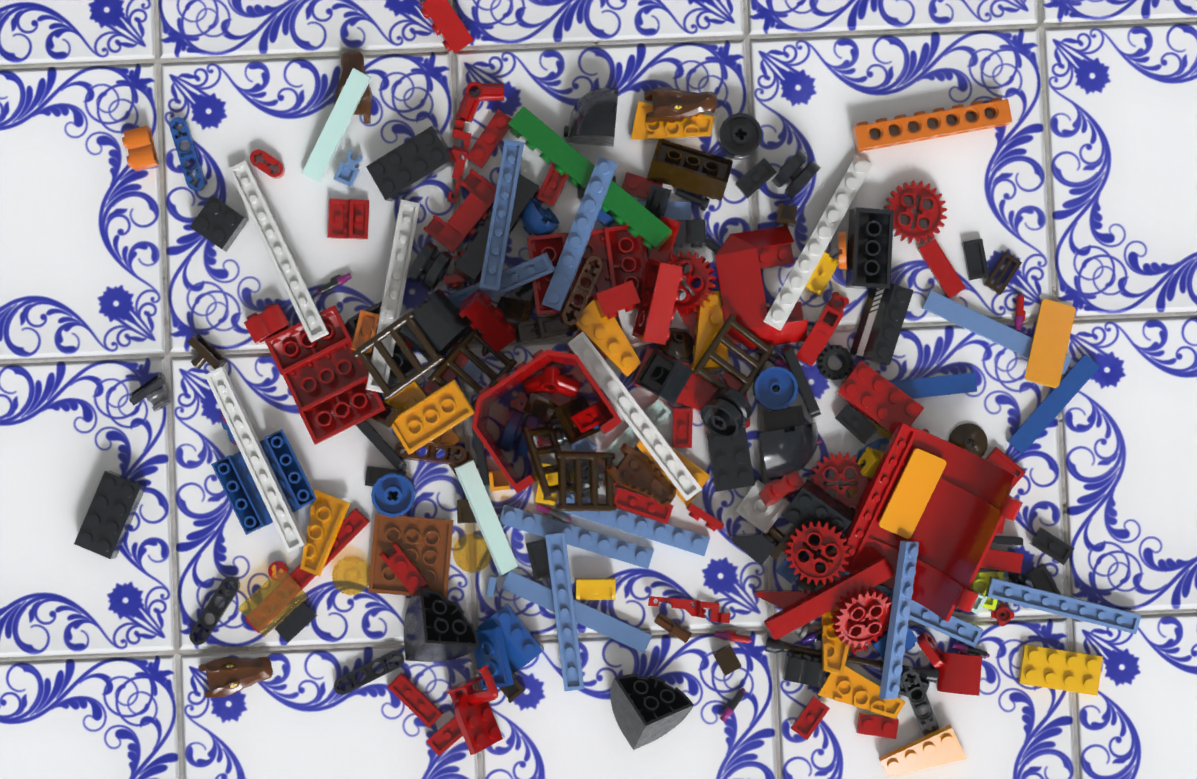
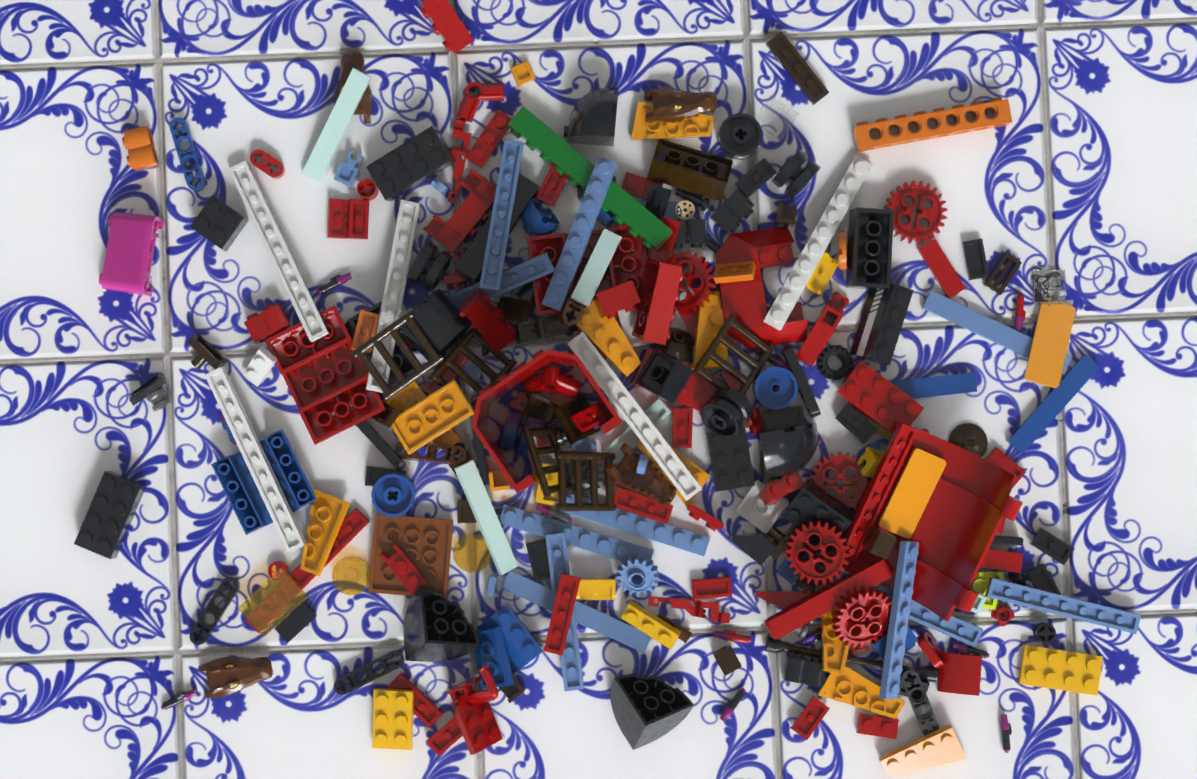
(130, 253): none -> dark pink windscreen
(179, 698): none -> black piece
(259, 366): none -> white plate
(367, 186): none -> red wheel
(393, 719): none -> yellow plate
(439, 186): none -> light blue tile
(522, 73): none -> light orange tile
(562, 614): none -> red plate
(596, 267): none -> light aqua tile
(634, 566): none -> medium blue gear
(642, 464): none -> medium blue tile
(651, 624): none -> yellow plate
(685, 210): none -> tan tile
(711, 587): none -> red tile
(732, 211): none -> black brick
(734, 272): none -> orange plate
(756, 426): none -> red arm
(776, 117): none -> clear piece
(797, 68): none -> dark brown plate
(879, 542): none -> dark brown panel
(1006, 731): none -> piece
(1049, 286): none -> piece
(1049, 632): none -> black wheel

